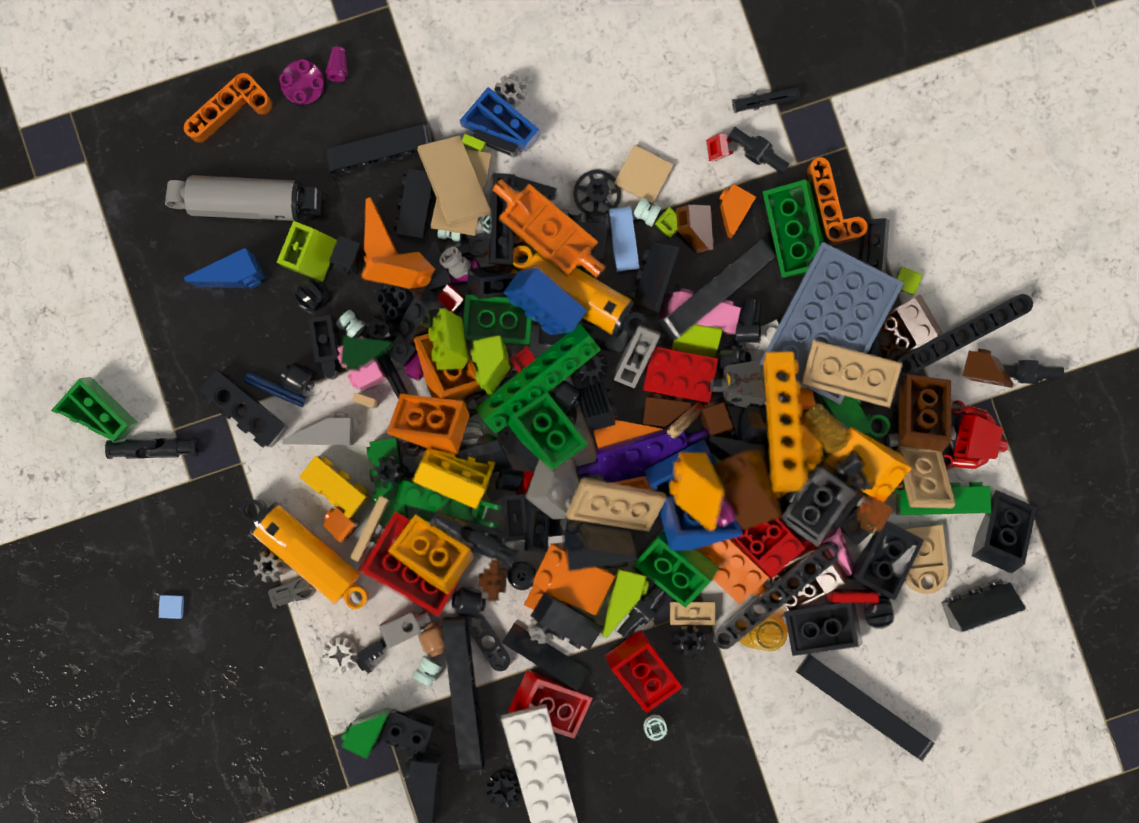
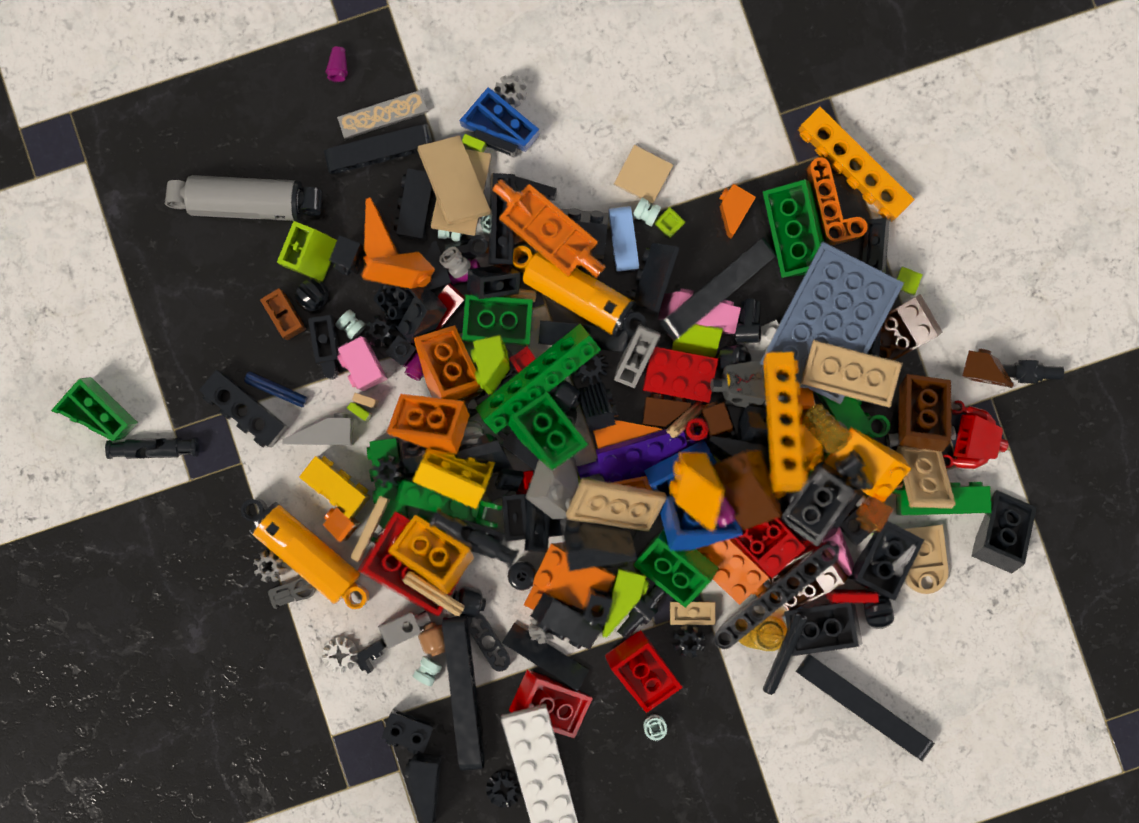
(171, 606): light blue tile -> none
(224, 111): orange beam -> none
(233, 271): blue slope -> none
(283, 314): none -> dark orange brick
(298, 378): black head -> none
(302, 82): magenta dish -> none
(359, 411): none -> lime tile
(362, 352): dark green slope -> none
(365, 732): green slope -> none
(382, 114): none -> tile
(392, 375): black axle -> none
(433, 593): none -> tan axle
(448, 341): lime slope -> none
(493, 580): reddish brown piece -> none
(544, 301): blue brick -> none
(596, 191): black wheel -> none
(597, 597): none -> black brick
(691, 427): none -> red cone
(695, 226): reddish brown slope -> none
(718, 147): red tile -> none
(758, 150): black pin -> none
(761, 100): black pin -> none
(784, 653): none -> black axle
(854, 152): none -> light orange brick
(971, 331): black beam -> none
(982, 605): black slope -> none

